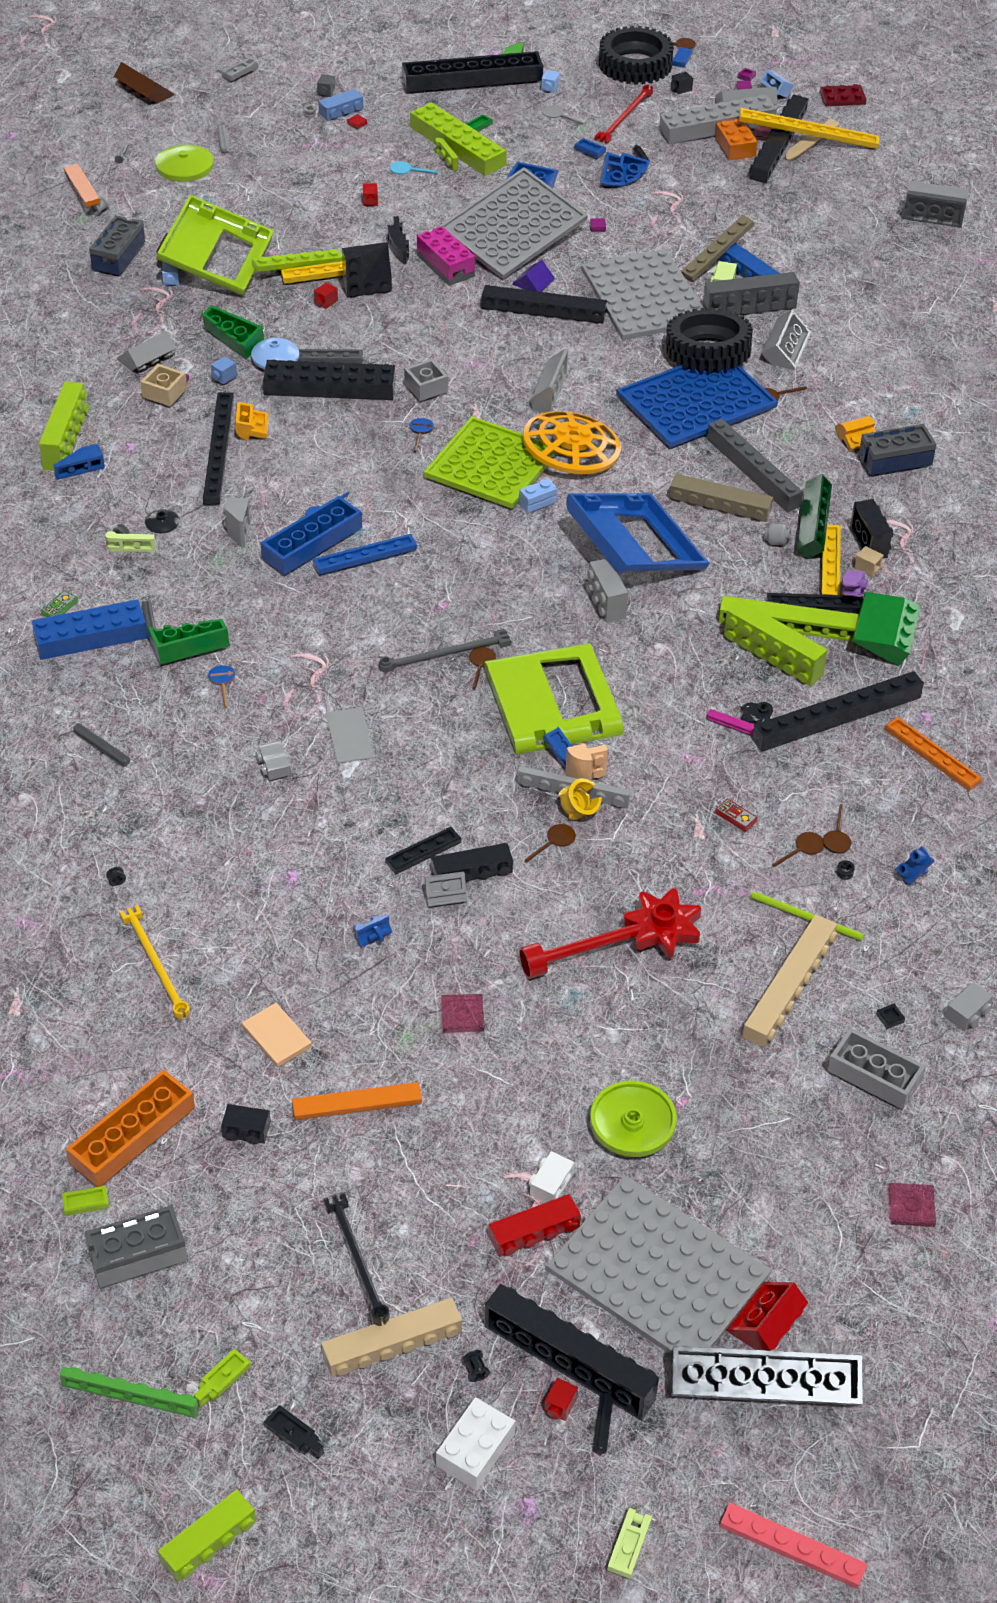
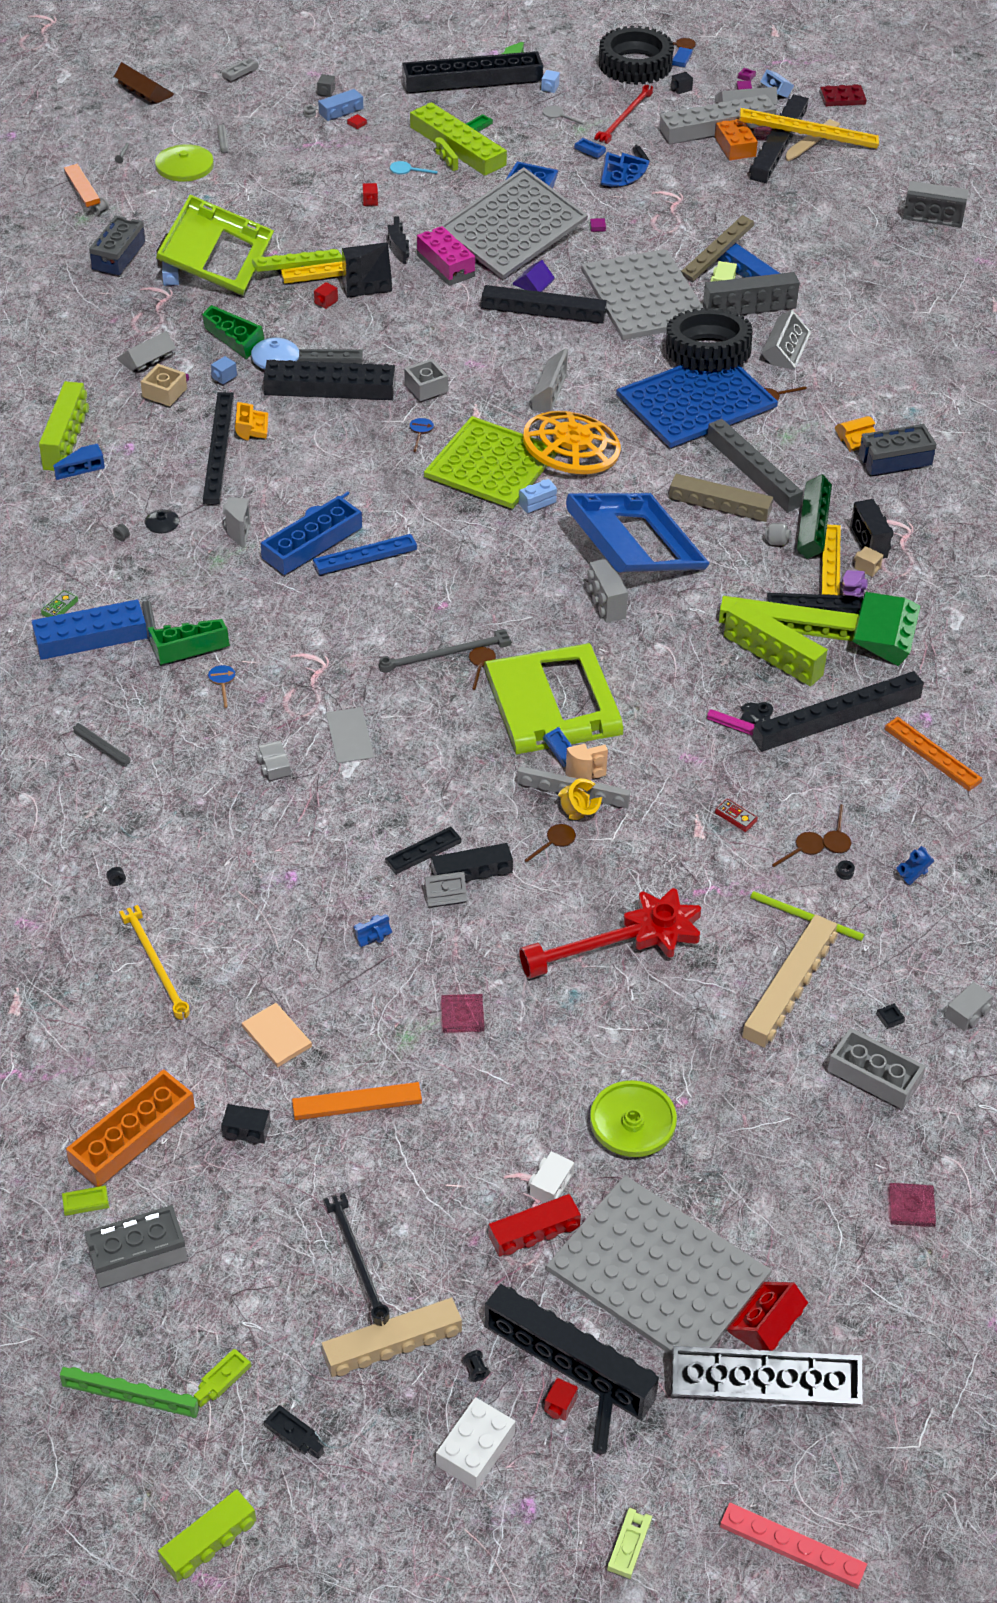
(130, 542): yellowish green plate -> none

